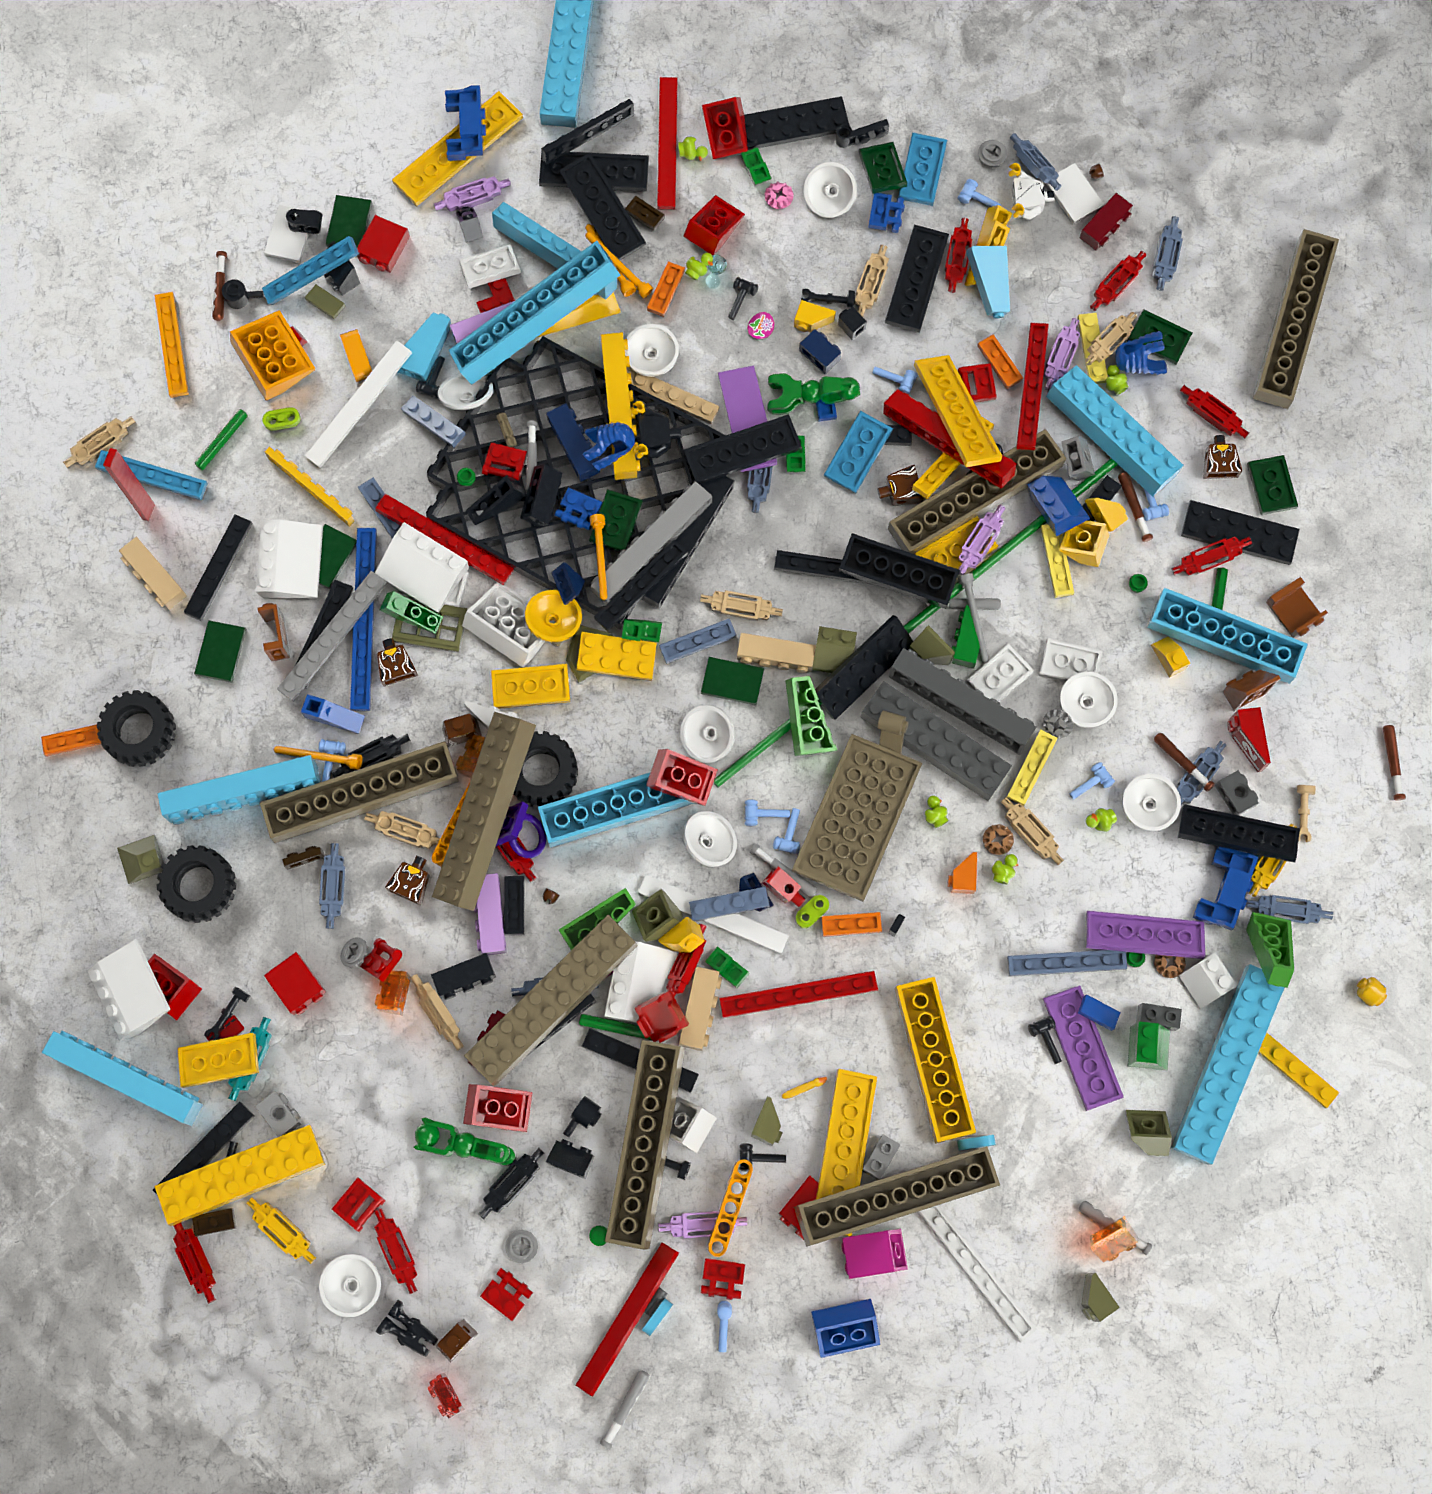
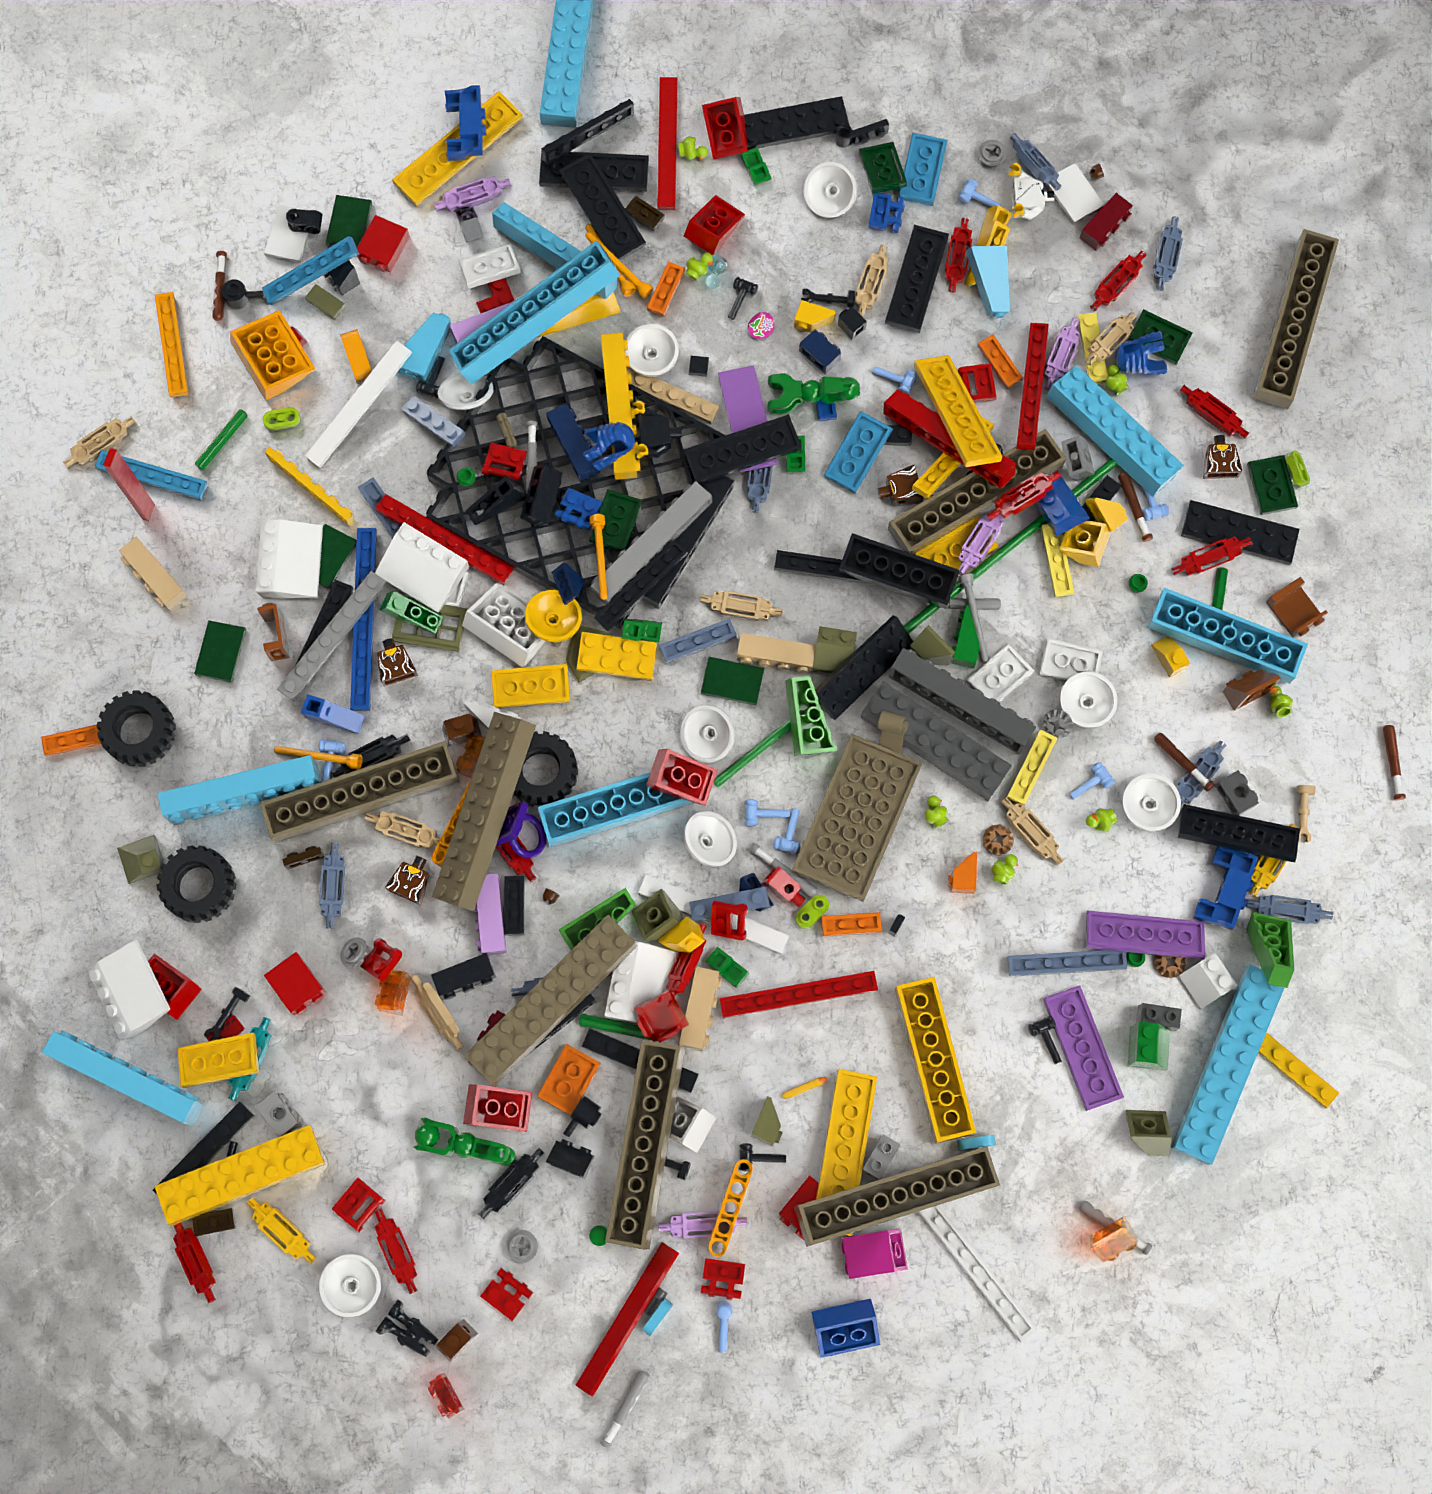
(218, 567): black plate -> none
(569, 1079): none -> orange plate
(698, 366): none -> black tile
(722, 920): none -> red plate
(781, 202): bright pink gear -> none
(1023, 495): none -> red piece
(1097, 1299): olive slope -> none
(1099, 1012): blue tile -> none
(1250, 736): red slope -> none
(1280, 703): none -> lime animal
(1298, 468): none -> lime plate
(1371, 991): yellow head -> none

